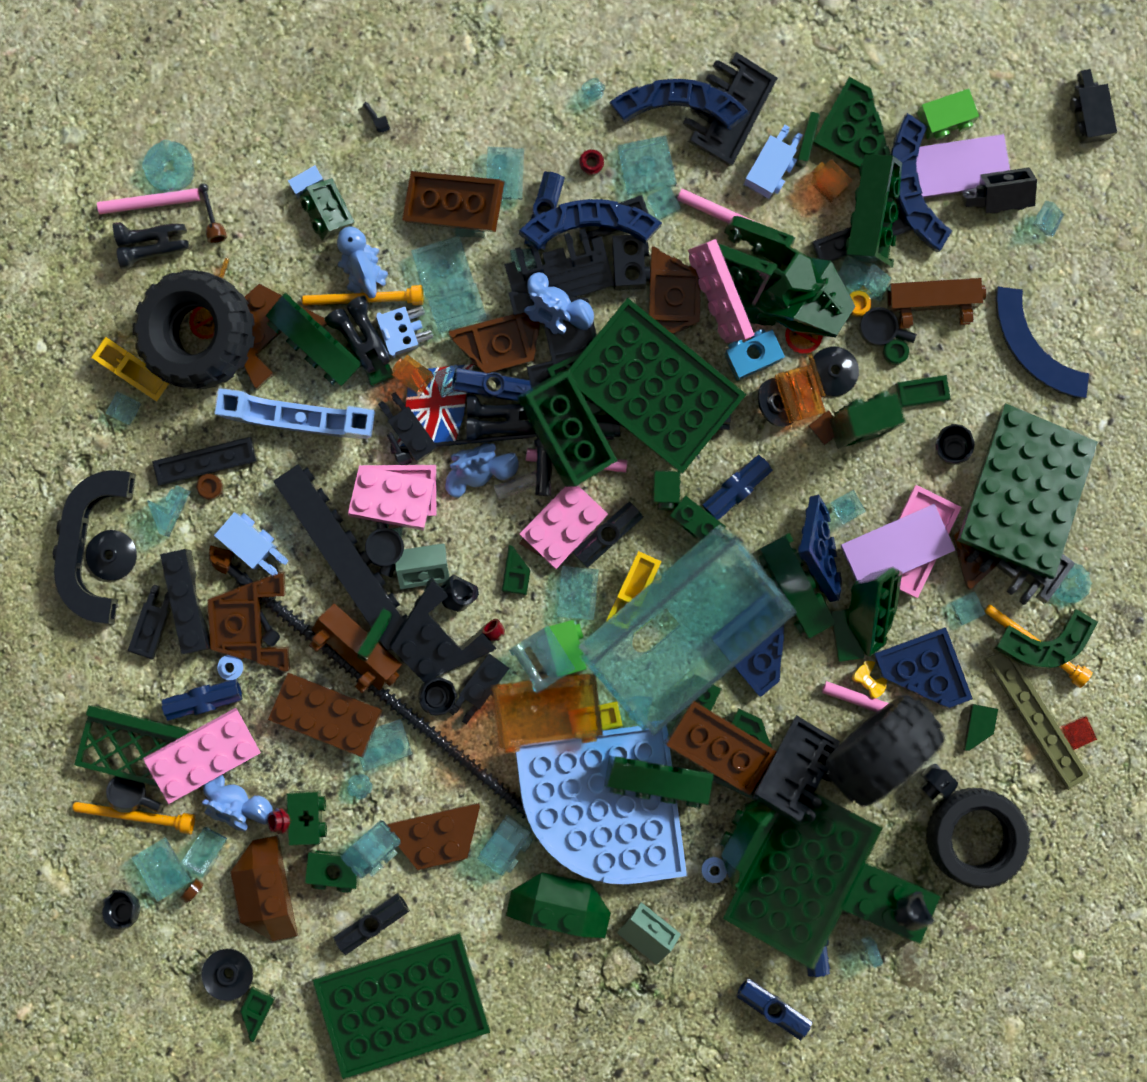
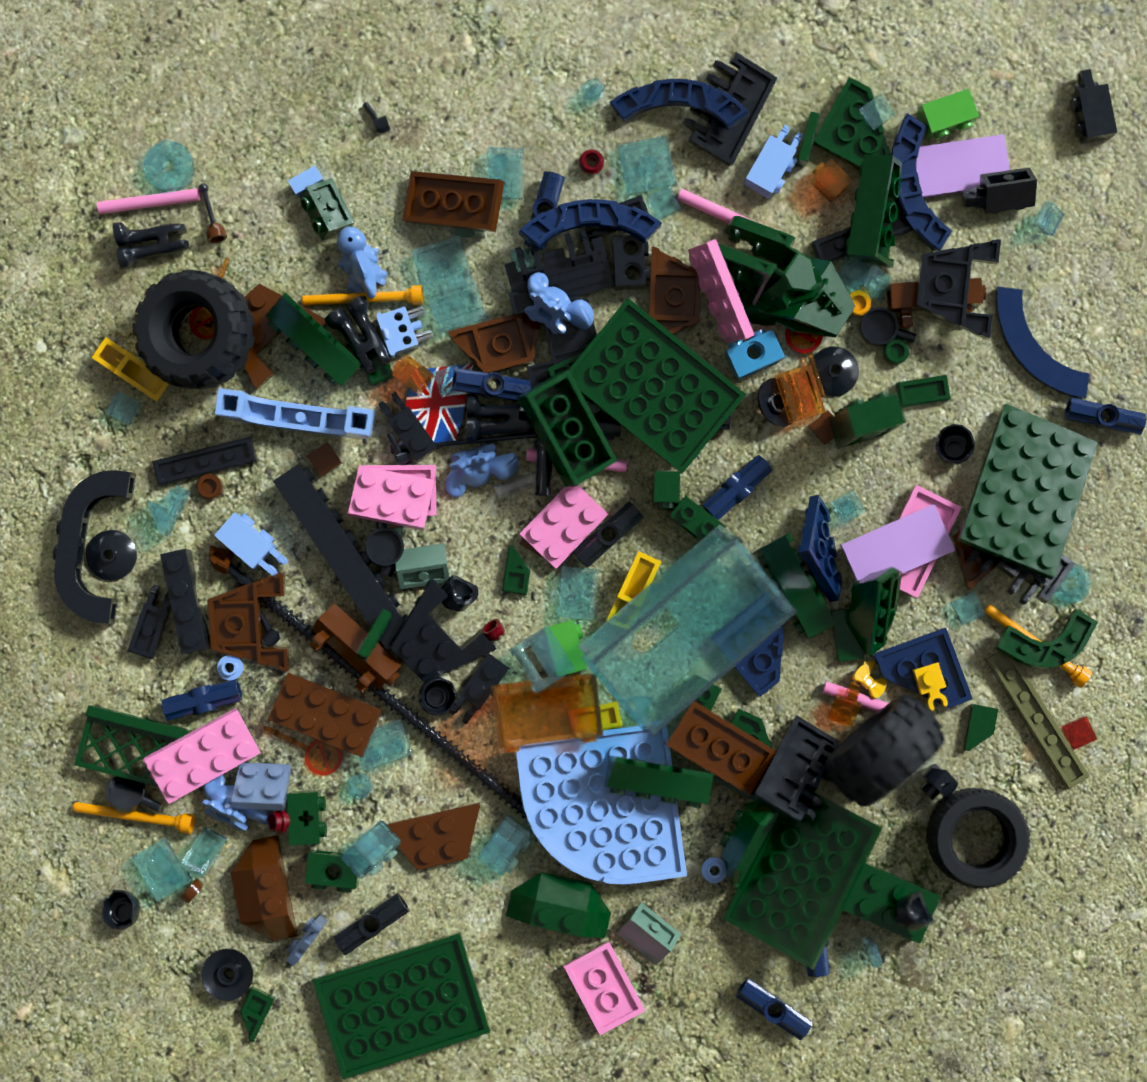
(261, 786): none -> sand blue plate
(311, 931): none -> sand blue wing
(319, 756): none -> clear orange piece
(324, 459): none -> reddish brown tile
(604, 988): none -> bright pink plate
(846, 707): none -> clear orange plate
(877, 112): none -> clear light blue tile
(929, 681): none -> yellow plate
(945, 285): none -> black wing
(1120, 419): none -> dark blue piece

